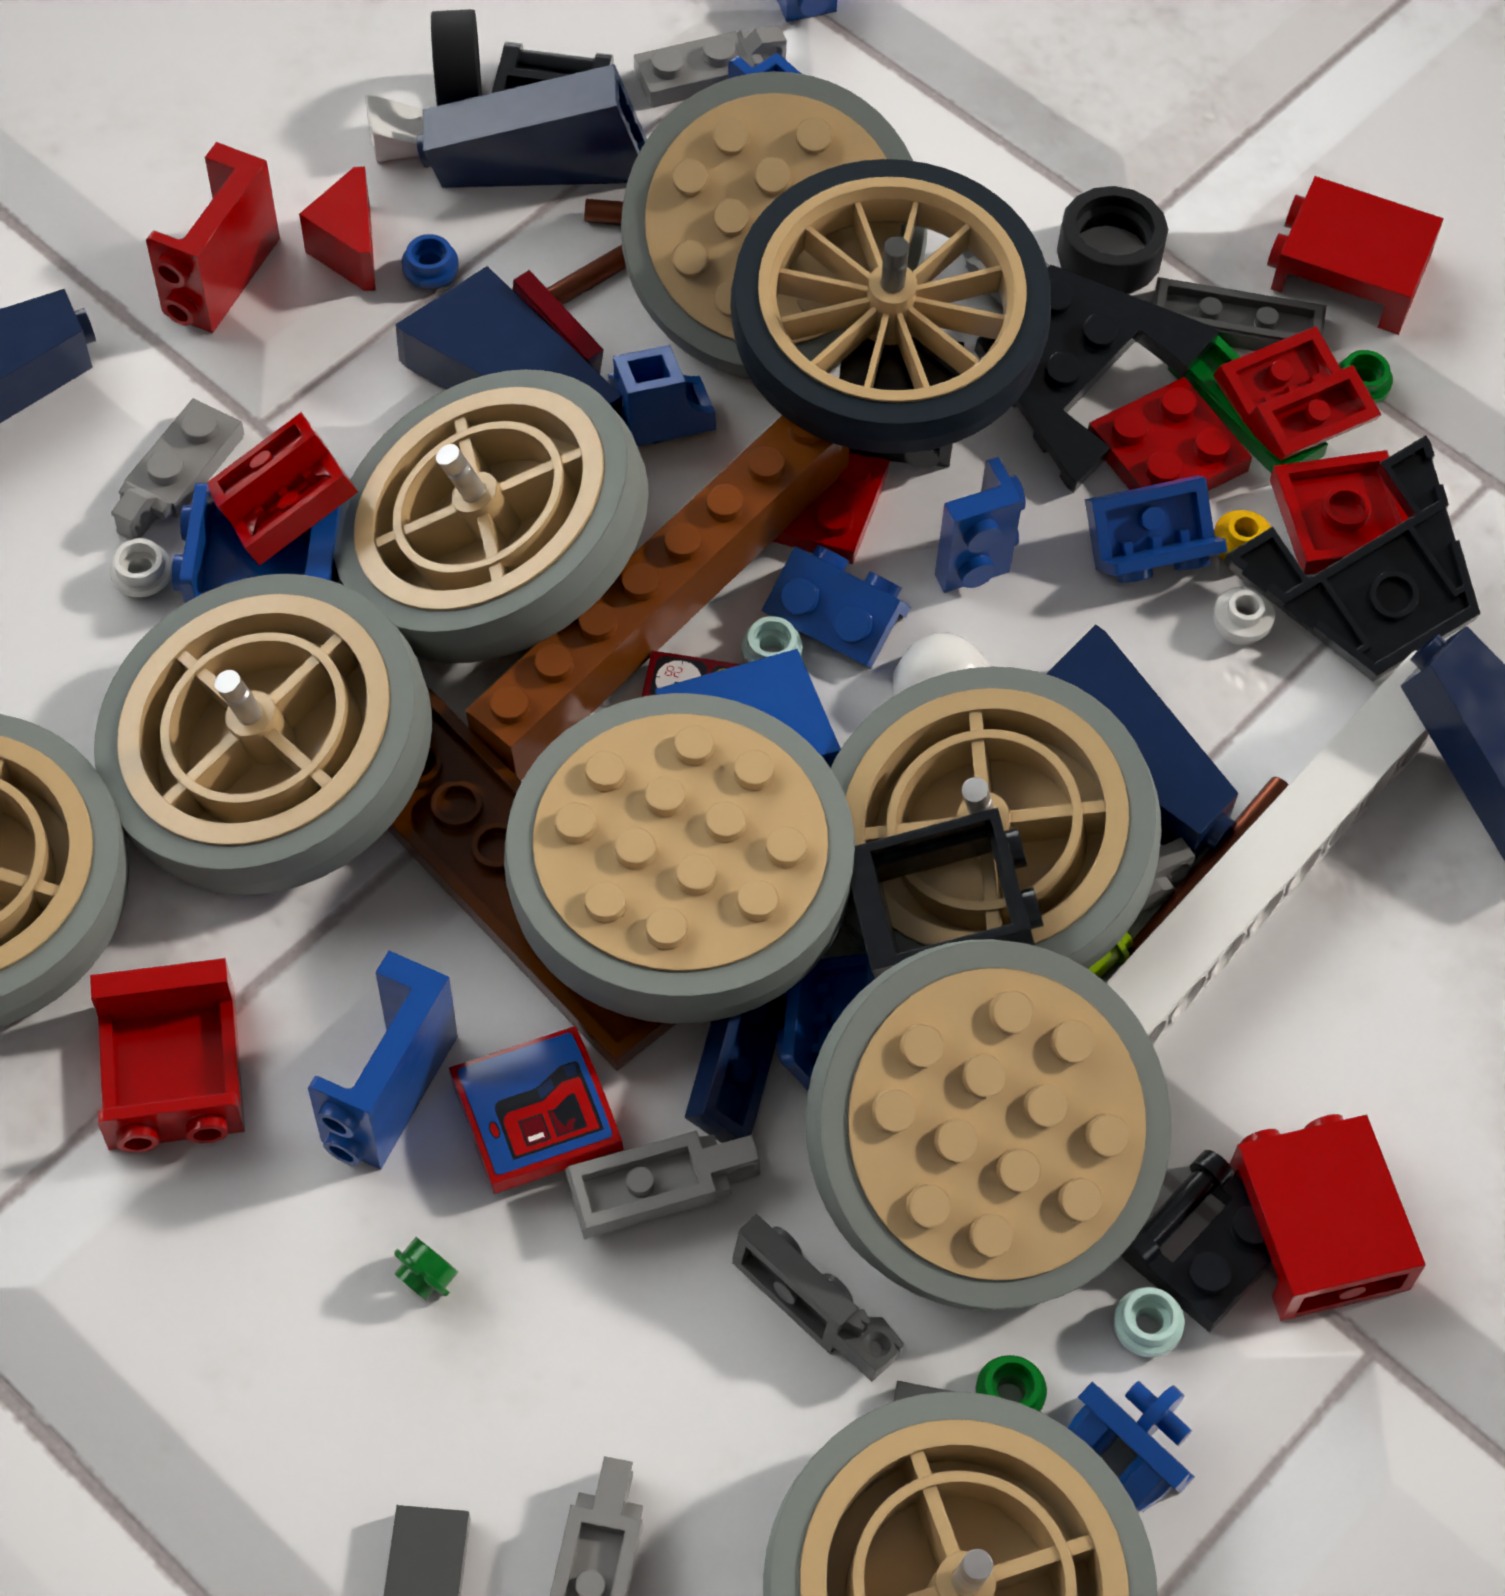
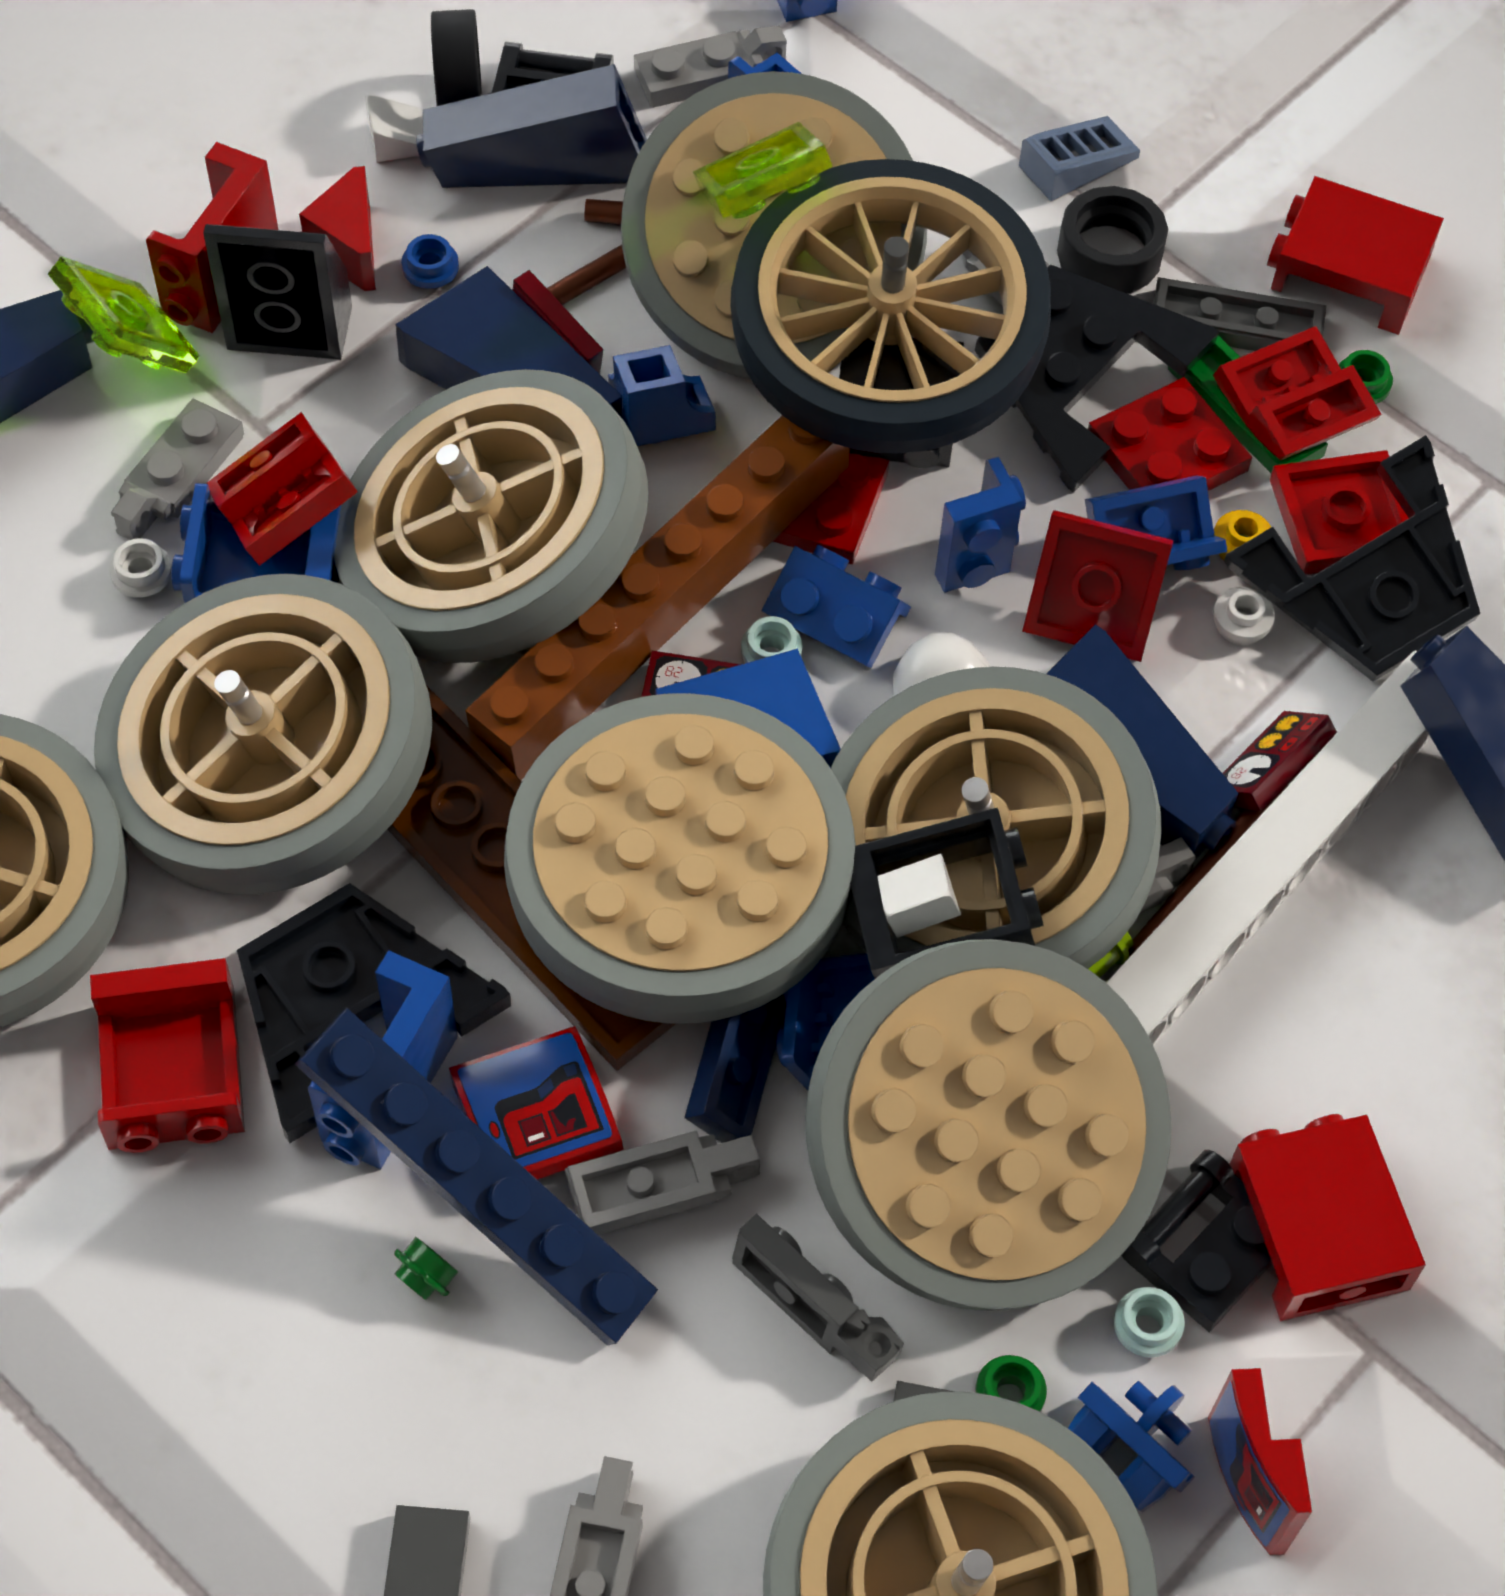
(122, 316): none -> clear neon green plate
(279, 291): none -> black slope
(327, 962): none -> black wing
(477, 1177): none -> dark blue plate
(750, 175): none -> clear neon green plate
(918, 896): none -> white slope
(1058, 178): none -> sand blue slope
(1097, 577): none -> red plate
(1260, 1473): none -> slope
(1277, 757): none -> dark red tile

